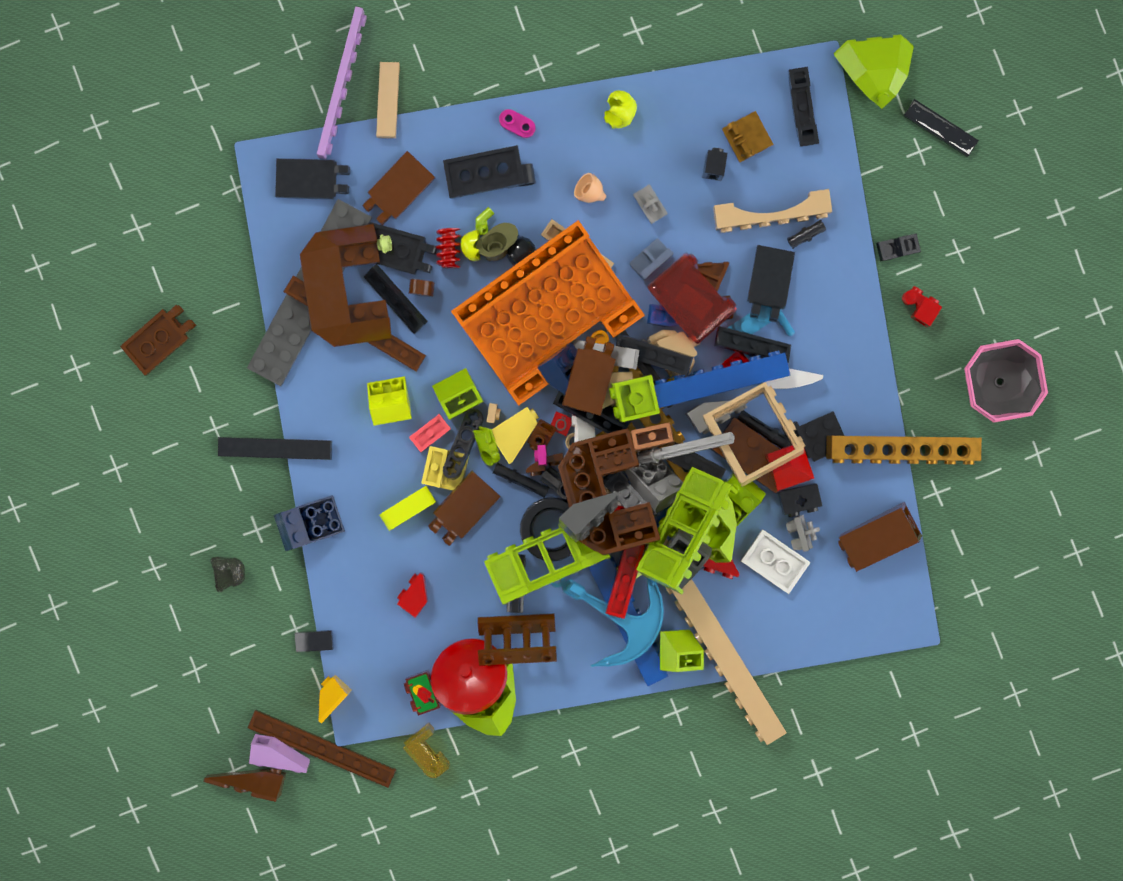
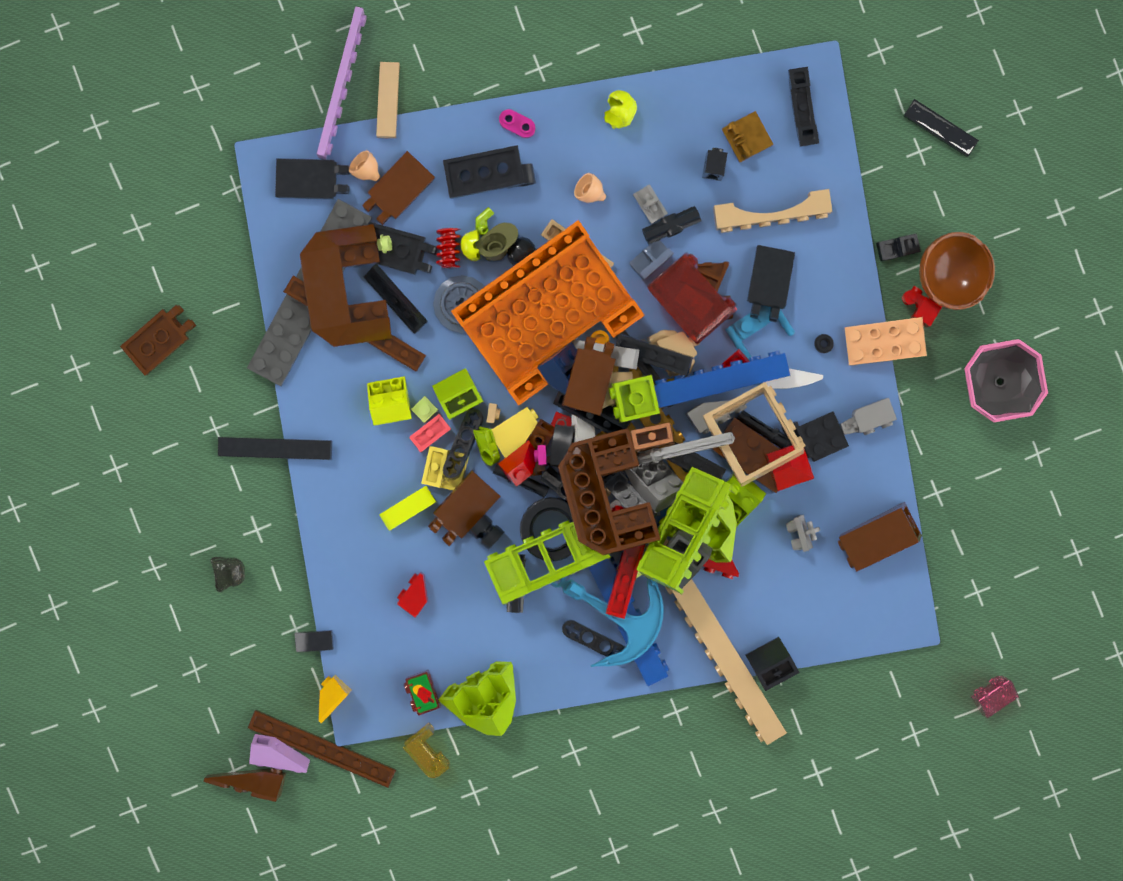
(309, 523): dark blue slope -> none
(365, 167): none -> light nougat helmet
(421, 287): reddish brown piece -> none
(424, 409): none -> yellowish green plate
(449, 294): none -> sand blue piece
(463, 683): red dish -> none
(486, 532): none -> black wheel
(517, 625): reddish brown fence -> none
(519, 464): none -> red slope
(561, 442): none -> black slope
(586, 514): dark grey slope -> none
(597, 638): none -> black beam
(659, 316): blue plate -> none
(671, 225): none -> black piece
(680, 651): lime slope -> none
(749, 343): black tile -> none
(772, 663): none -> black slope
(775, 561): white plate -> none
(789, 497): black brick -> none
(806, 234): black pin -> none
(828, 339): none -> black plate
(870, 417): none -> light grey hinge
(877, 65): lime brick -> none
(885, 341): none -> light nougat plate
(957, 270): none -> dark orange piece
(970, 449): pearl gold brick -> none
(994, 696): none -> clear pink slope

